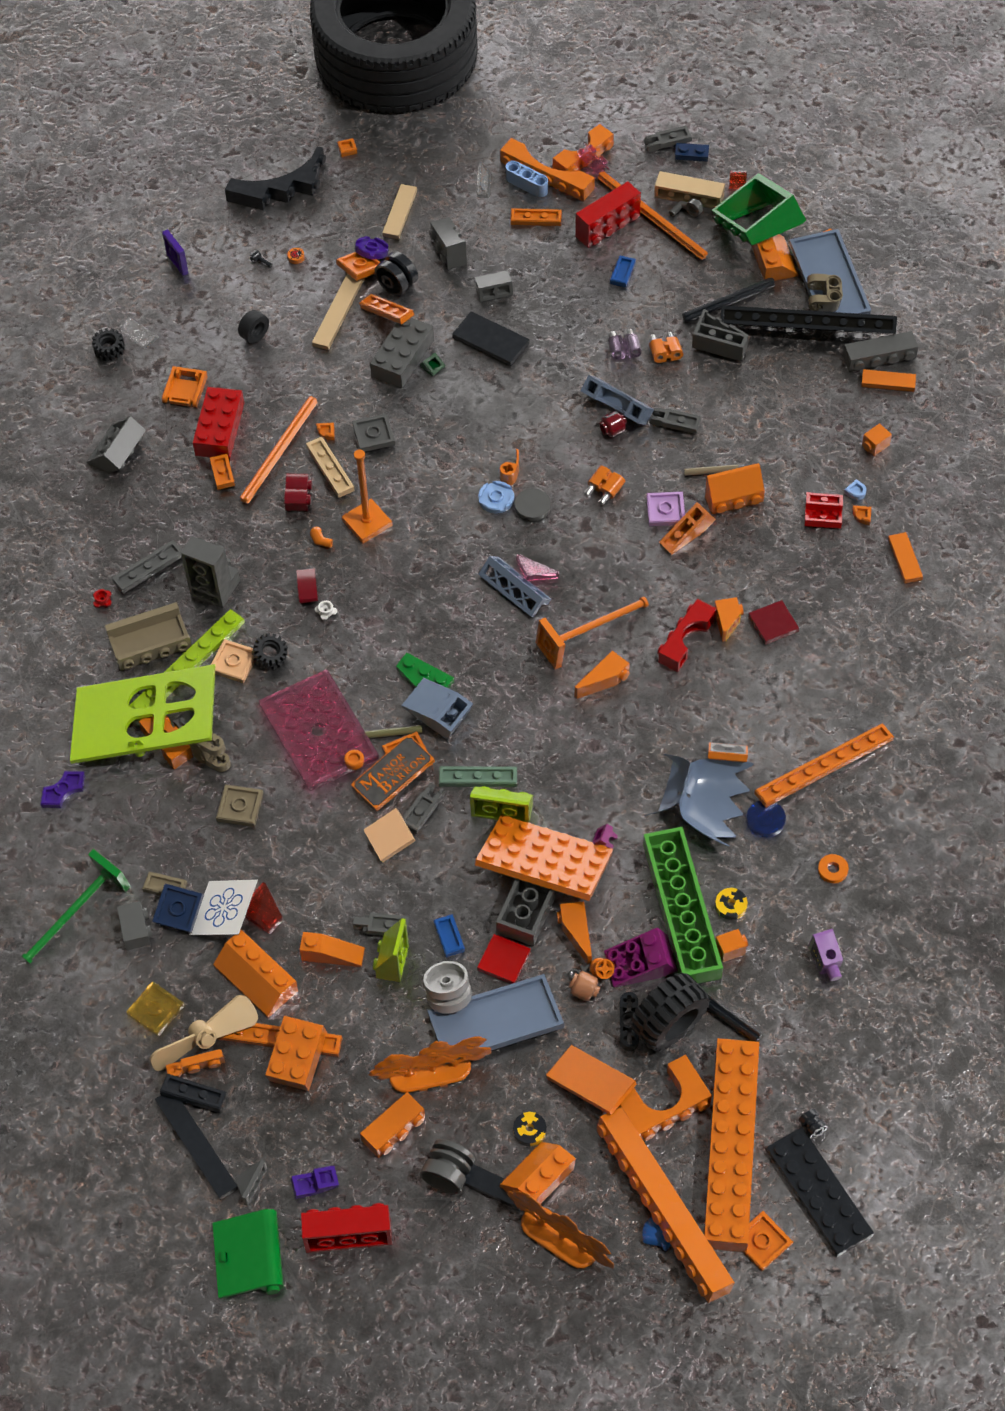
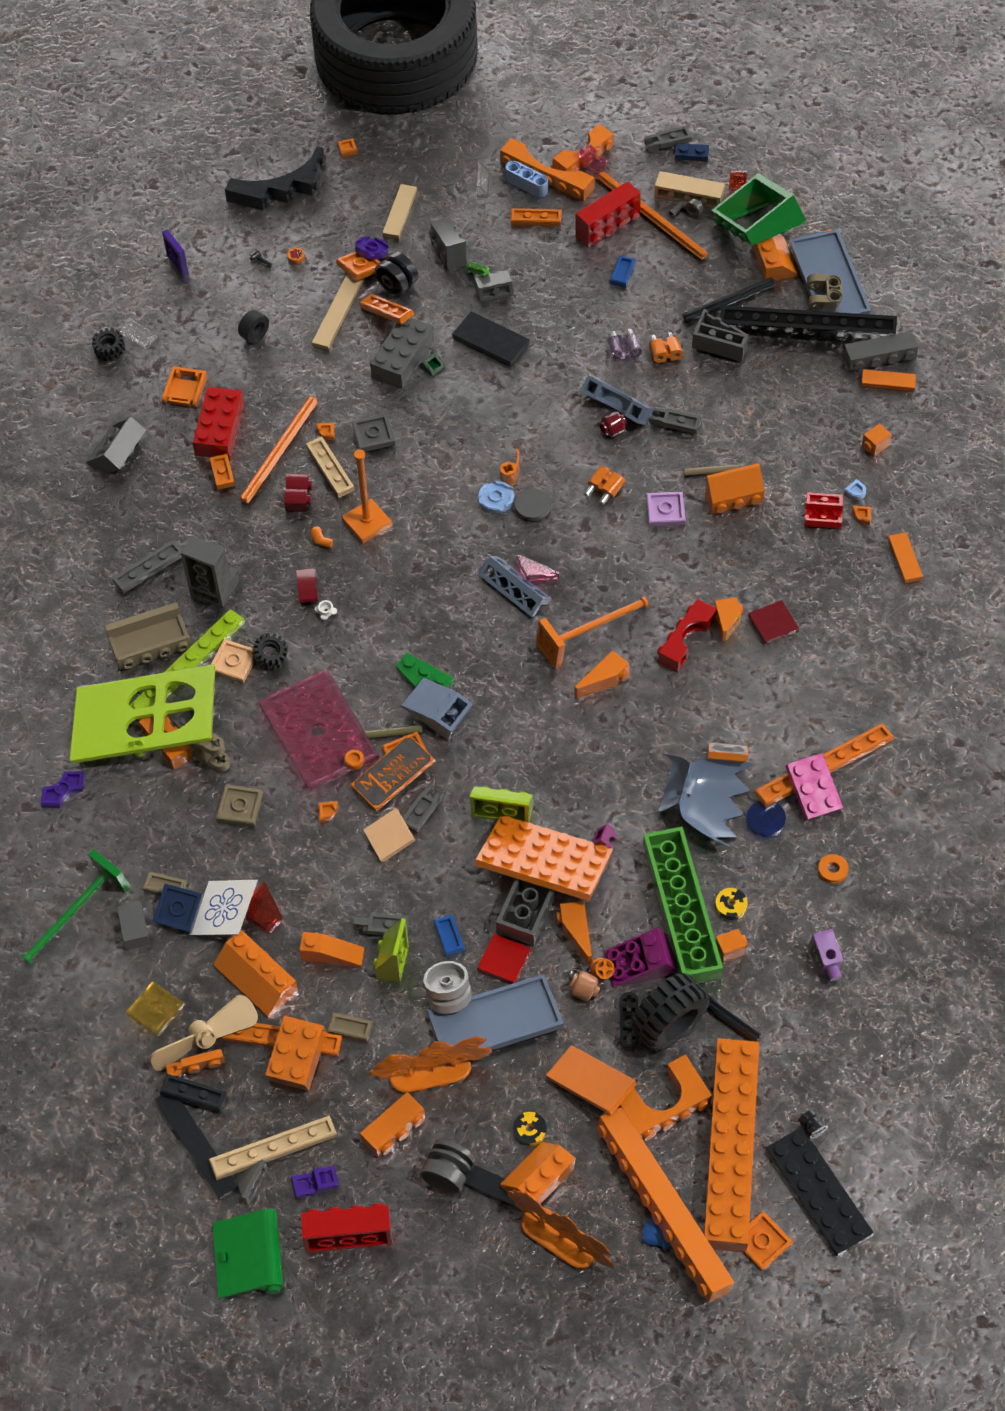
(102, 594): red plate -> none
(273, 1147): none -> tan tile
(327, 810): none -> orange tile
(350, 1027): none -> dark tan tile
(477, 269): none -> bright green axle
(477, 776): sand green tile -> none
(687, 528): orange slope -> none
(814, 787): none -> plate

